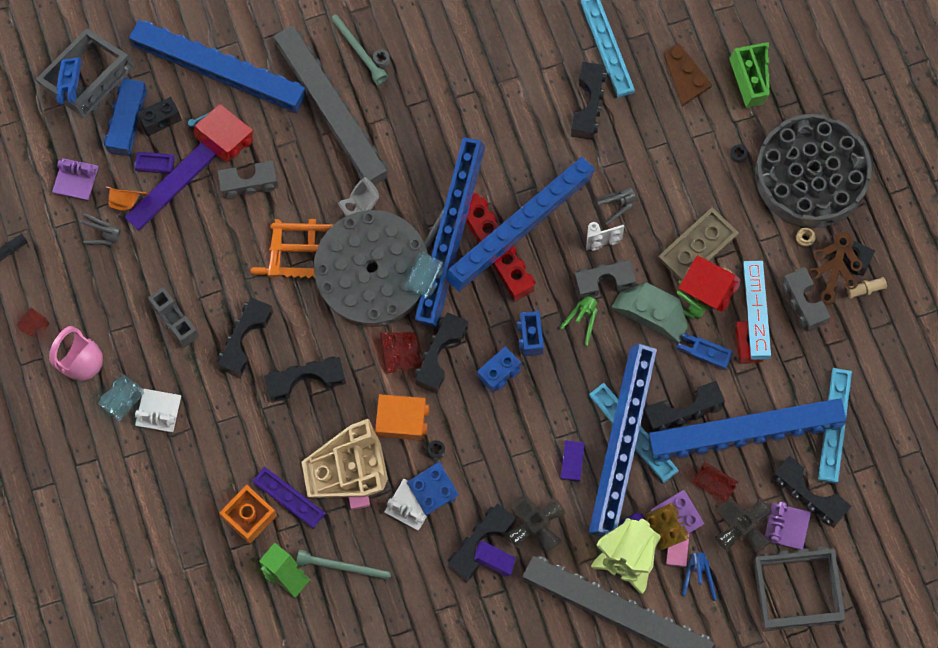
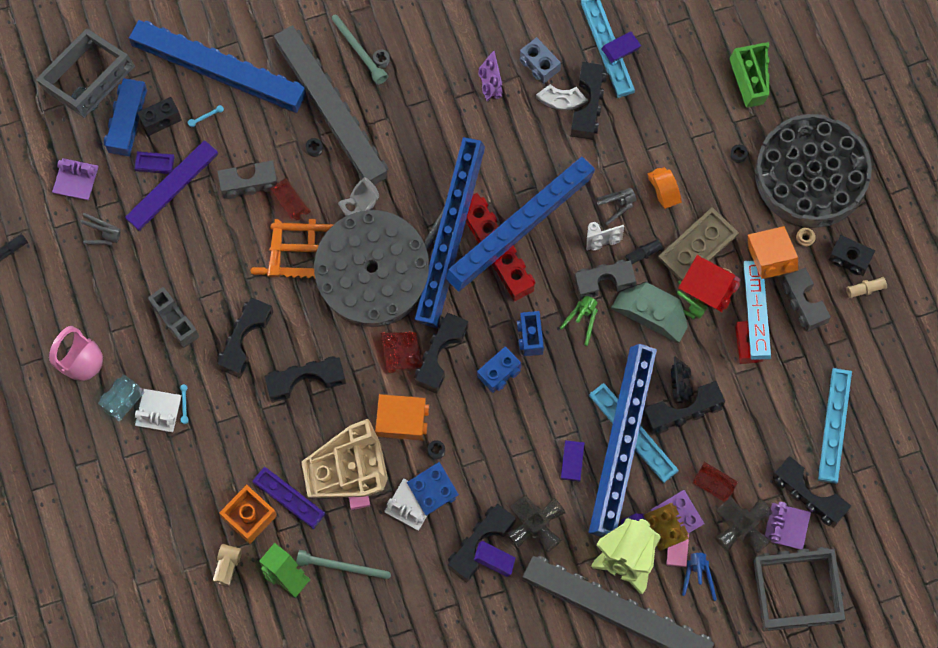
(32, 322): clear red panel -> none
(68, 79): blue hinge -> none
(123, 199): orange piece -> none
(184, 419): none -> medium azure hinge
(223, 133): brick -> none
(227, 560): none -> tan piece
(290, 199): none -> clear red hinge
(309, 144): none -> black bush
(423, 275): clear light blue brick -> none
(491, 78): none -> medium lavender hinge
(543, 58): none -> sand blue brick
(561, 99): none -> white tile
(621, 47): none -> dark purple tile
(644, 251): none -> black axle
(666, 187): none -> orange brick
(680, 375): none -> black hinge
(687, 76): reddish brown wing -> none
(706, 351): blue hinge -> none
(747, 429): blue brick -> none
(773, 252): none -> orange brick
(837, 265): reddish brown plant -> none

